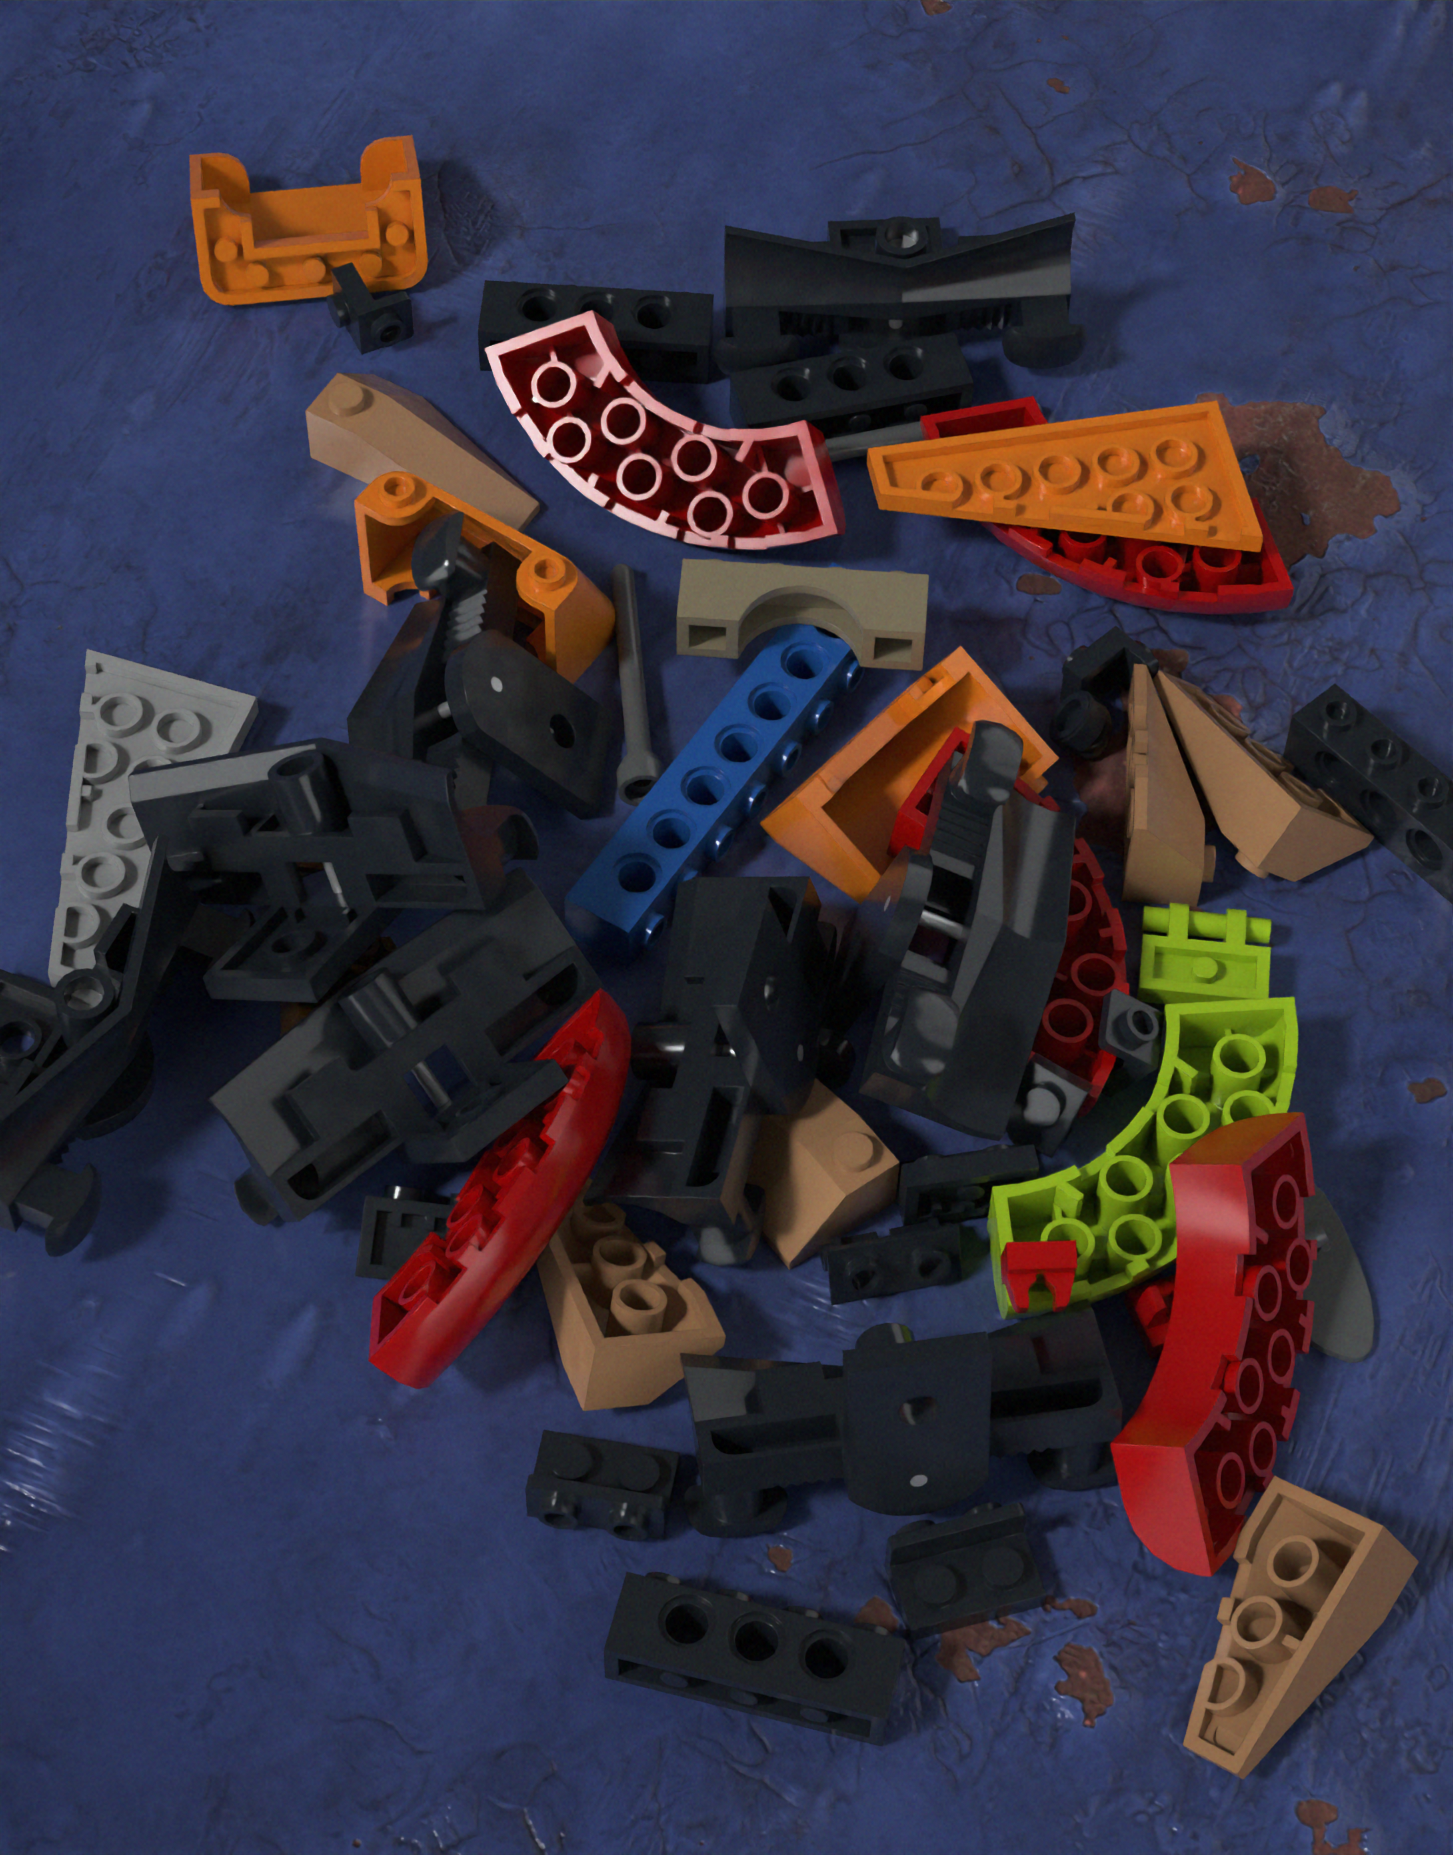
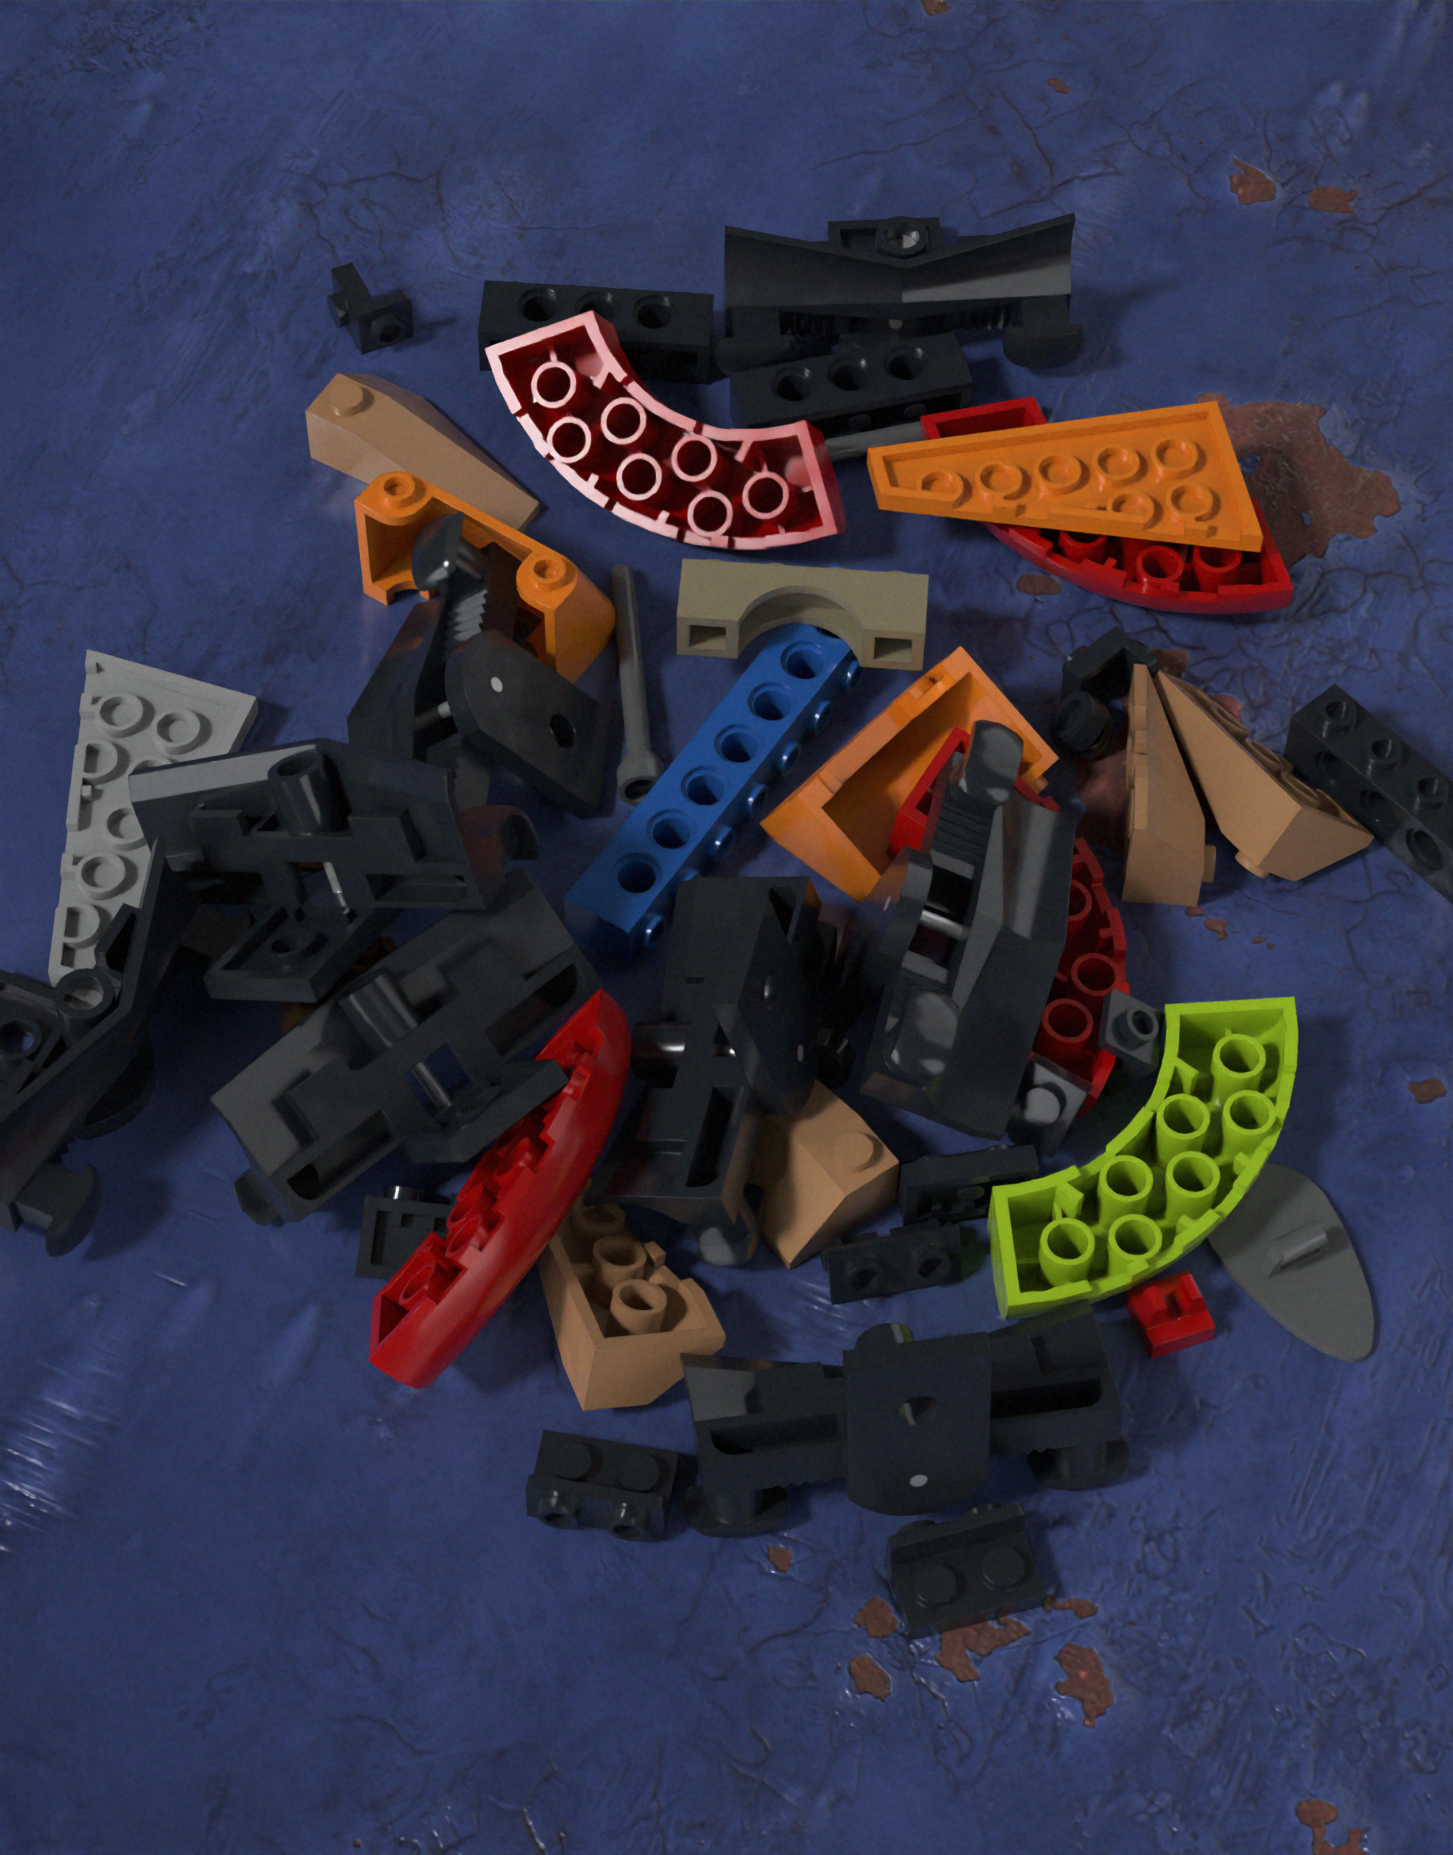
(290, 239): orange windscreen -> none
(777, 1688): black brick -> none
(1039, 1262): red tile -> none
(1201, 970): lime plate -> none
(1230, 1342): red brick -> none
(1299, 1609): medium nougat wedge -> none

